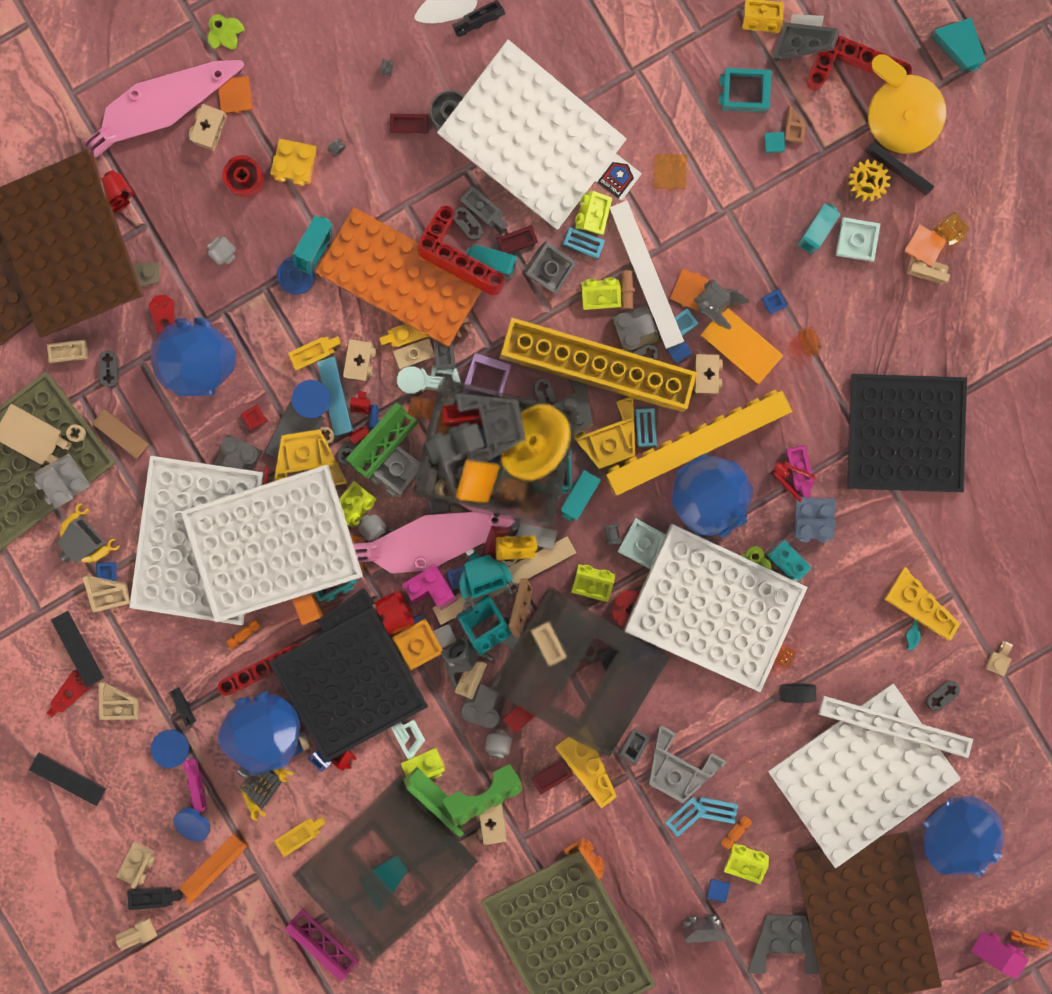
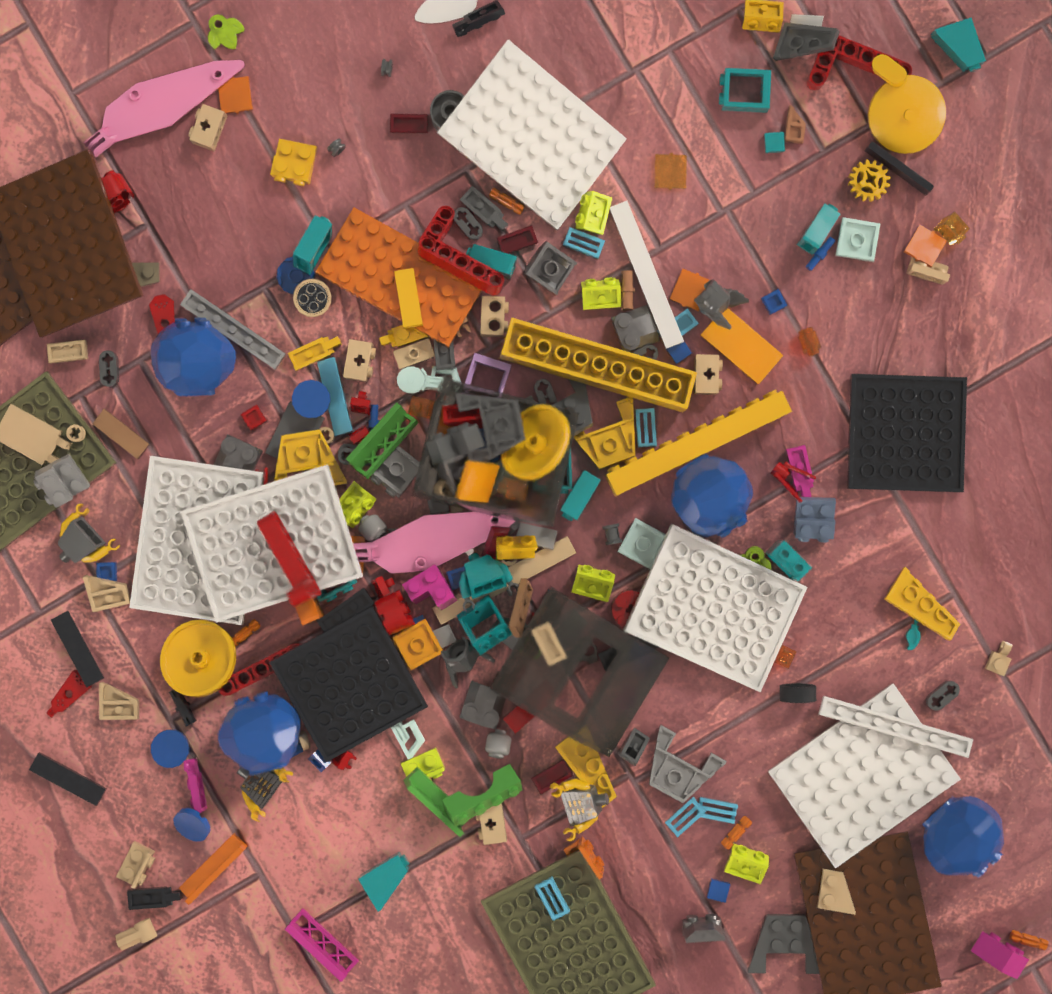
(198, 658): none -> yellow dish
(221, 250): light grey head -> none
(233, 329): none -> light grey plate
(234, 172): red brick -> none
(290, 560): none -> red beam
(299, 835): yellow hinge -> none
(312, 297): none -> tile
(357, 896): clear smoke panel -> none
(381, 586): none -> red tile
(408, 298): none -> yellow tile
(470, 680): tan plate -> none
(489, 316): none -> tan brick
(506, 201): none -> orange axle
(544, 883): none -> medium azure tile
(580, 803): none -> torso
(618, 177): sticker -> none
(820, 254): none -> blue bar
(835, 893): none -> tan wing

